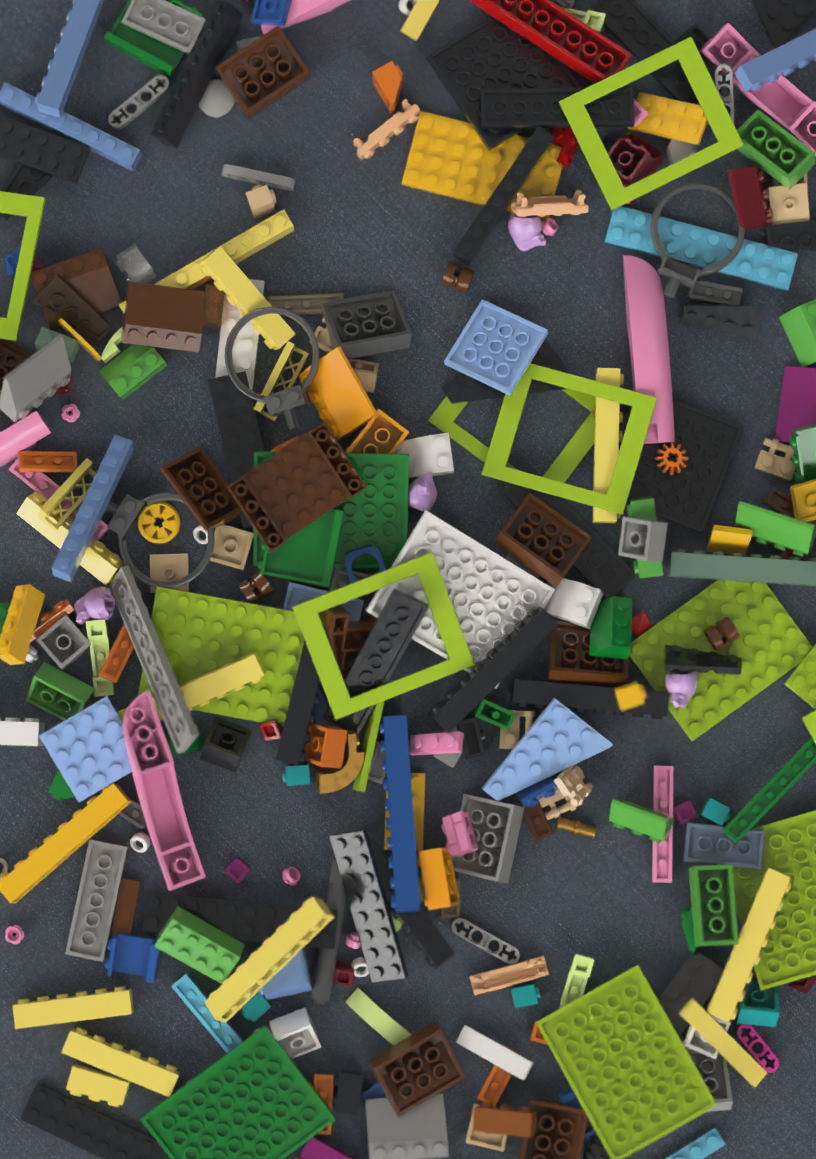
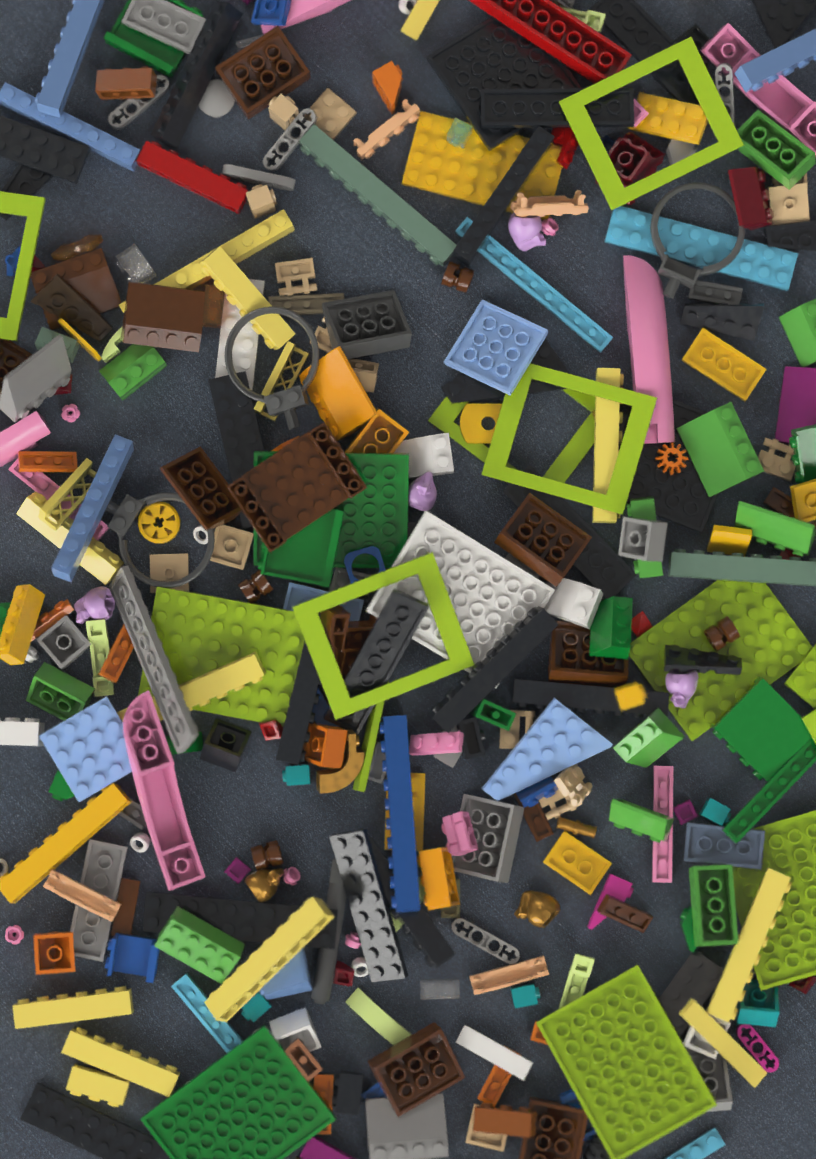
(54, 952): none -> orange slope
(82, 895): none -> light nougat piece
(85, 244): none -> clear orange tile
(126, 83): none -> dark orange brick
(192, 177): none -> red brick
(264, 883): none -> pearl gold piece
(267, 855): none -> reddish brown wheel
(283, 111): none -> tan brick
(287, 137): none -> light grey beam
(295, 271): none -> tan plate
(303, 1060): none -> nougat slope
(331, 113): none -> tan plate
(377, 195): none -> sand green brick
(439, 988): none -> clear brick
(459, 133): none -> clear light blue brick
(471, 422): none -> yellow piece
(538, 908): none -> pearl gold piece
(541, 290): none -> medium azure plate
(577, 862): none -> yellow tile
(614, 887): none -> dark pink slope
(624, 913): none -> reddish brown tile
(648, 740): none -> bright green slope
(720, 449): none -> bright green slope
(723, 364): none -> yellow plate
(762, 730): none -> green panel

